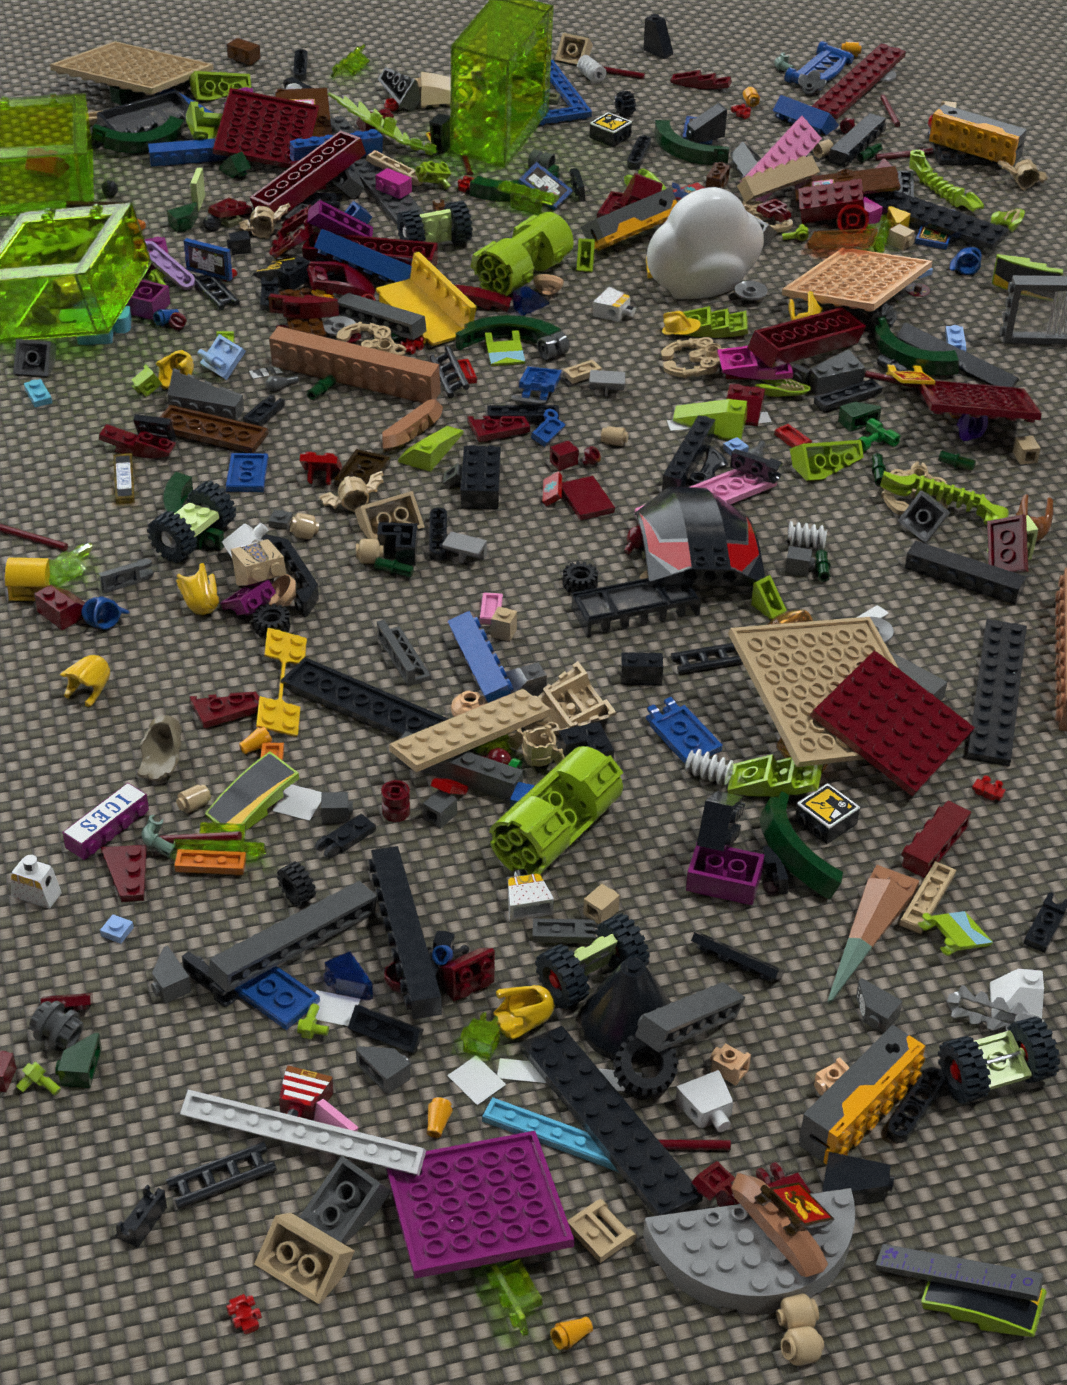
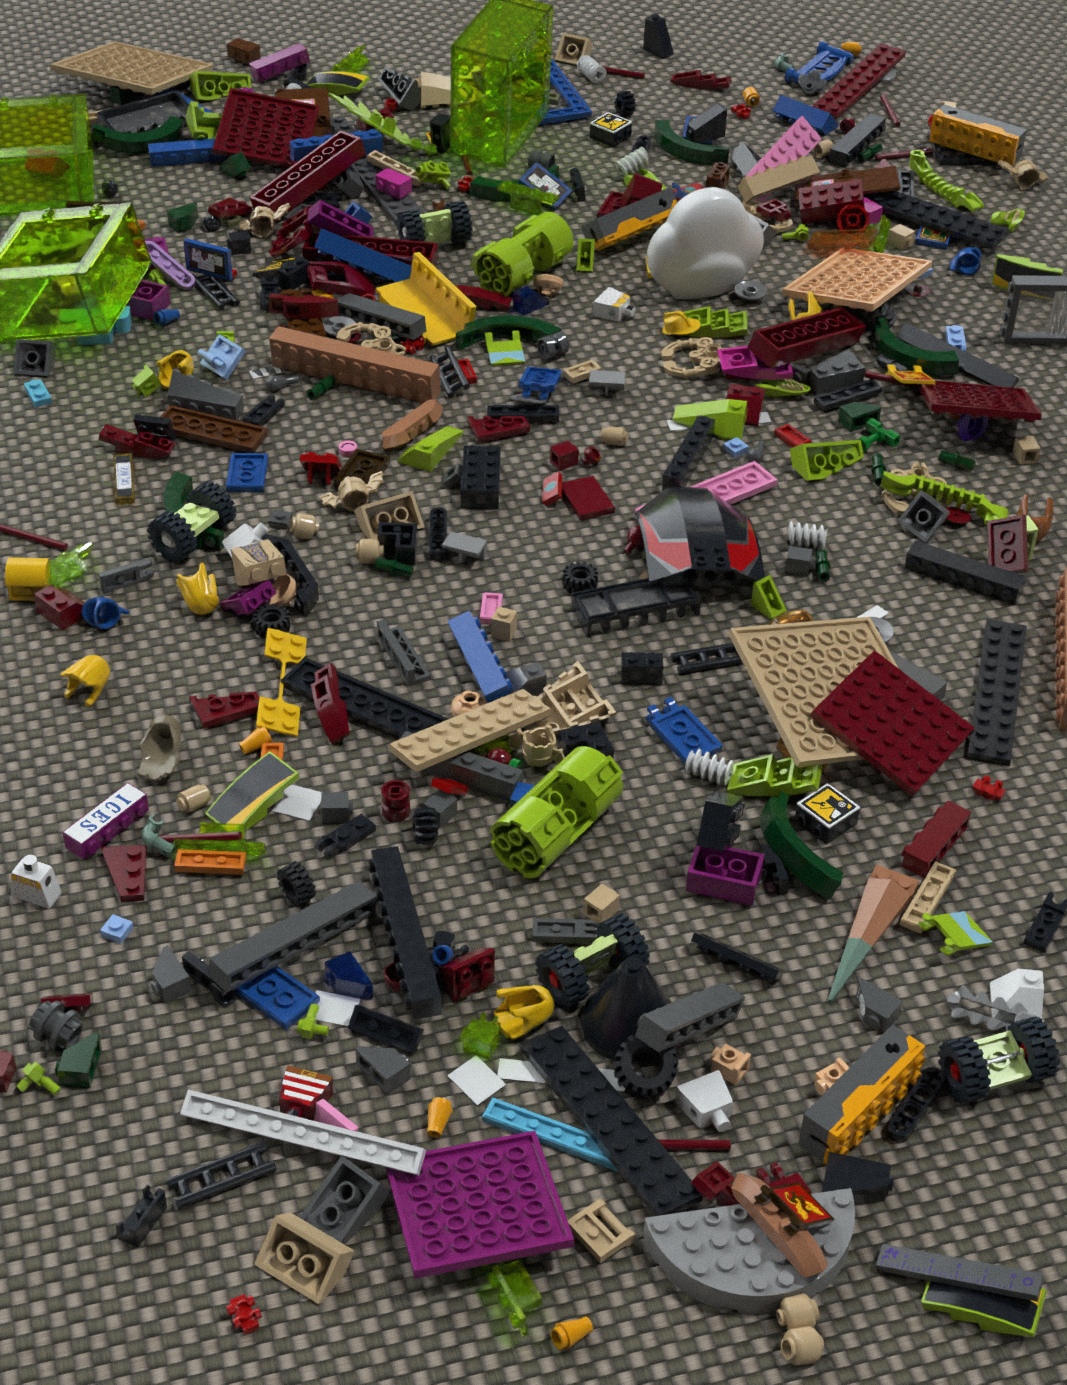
(177, 321): dark red tile -> none
(197, 188): yellowish green tile -> none
(279, 62): none -> magenta brick
(329, 705): none -> dark red slope
(338, 82): none -> slope
(347, 448): none -> bright pink tile
(425, 825): none -> black gear
(528, 896): white torso -> none
(548, 429): blue hinge -> none
(632, 162): none -> white piece
(714, 461): black piece -> none
(756, 465): black plate -> none
(898, 216): yellow slope -> none
(958, 515): none -> dark red piece

